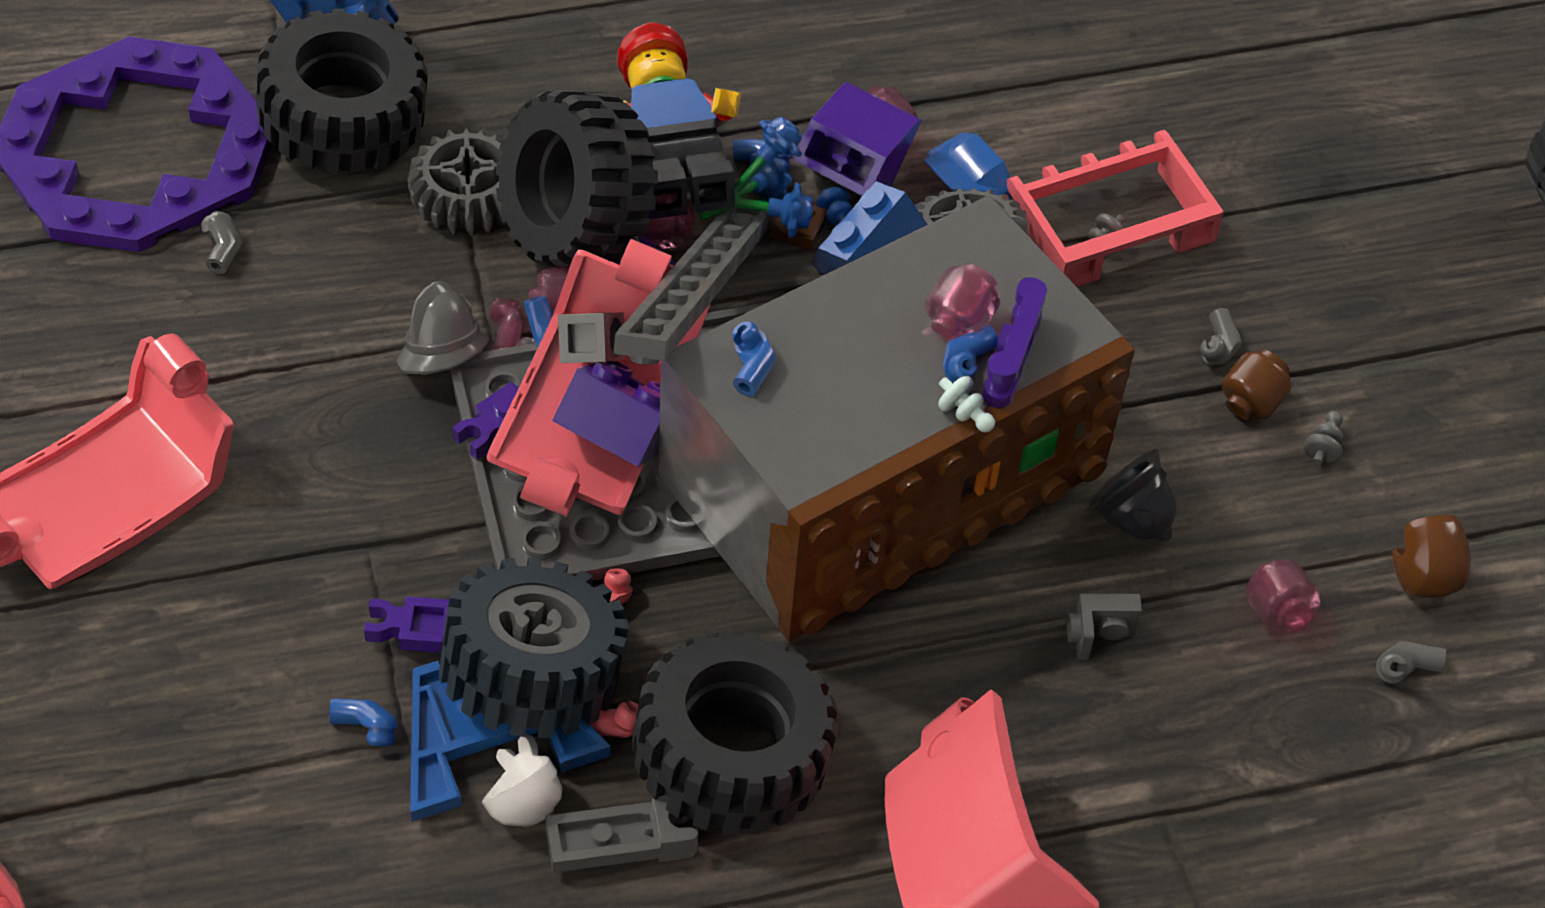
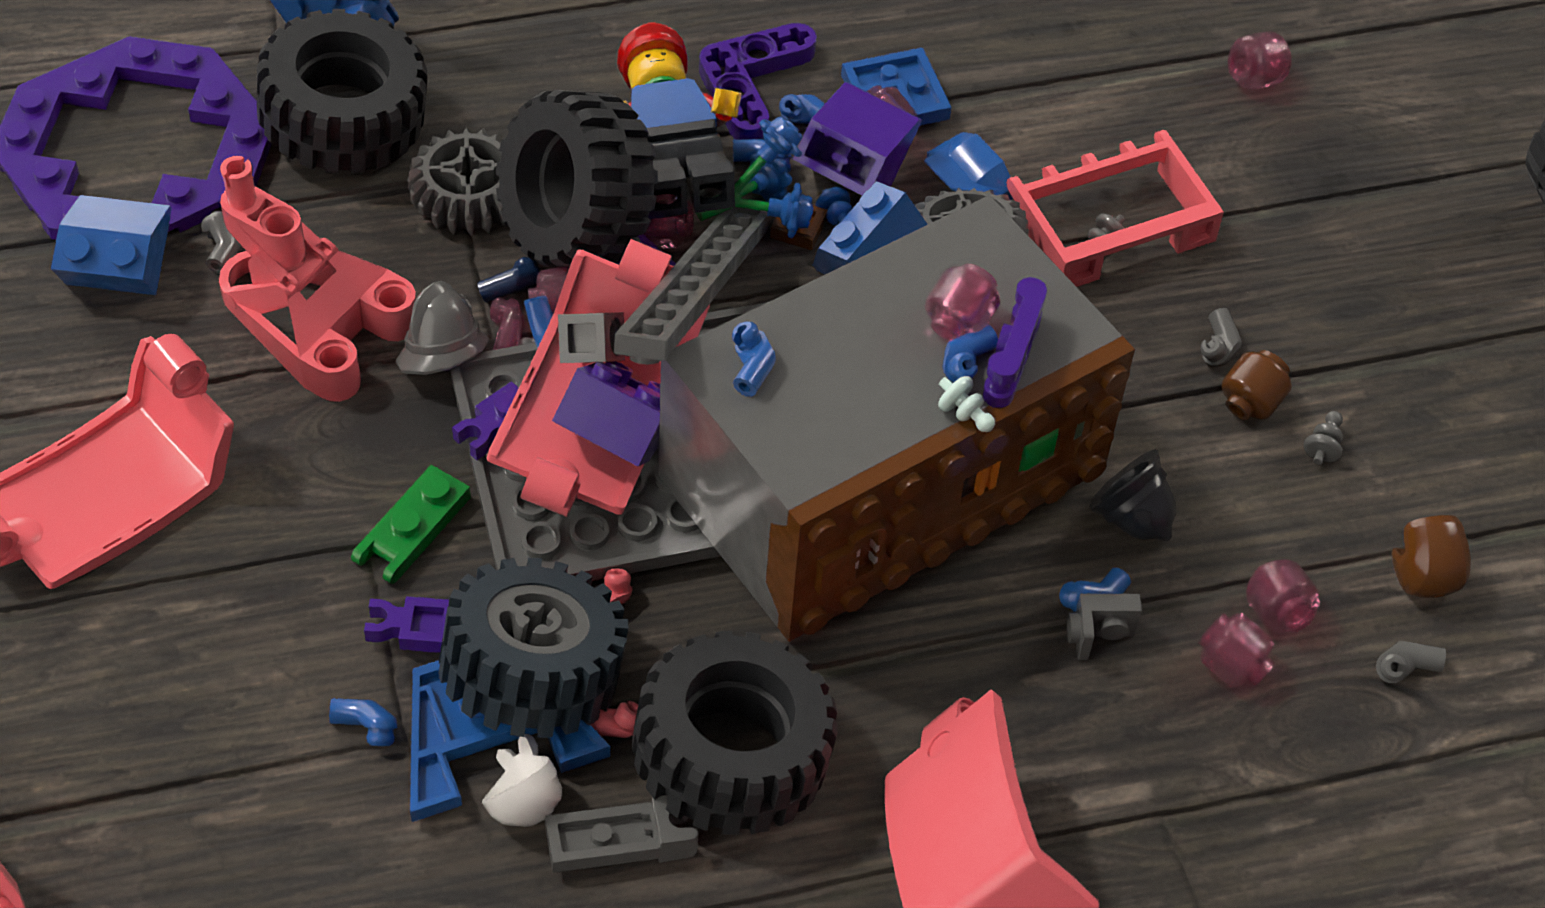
(112, 244): none -> blue slope
(281, 263): none -> coral connector
(413, 522): none -> green hinge
(511, 281): none -> dark blue arm
(795, 47): none -> dark purple beam
(799, 108): none -> blue arm
(907, 72): none -> blue plate
(1113, 583): none -> blue arm
(1236, 650): none -> clear pink head
(1259, 60): none -> clear pink head

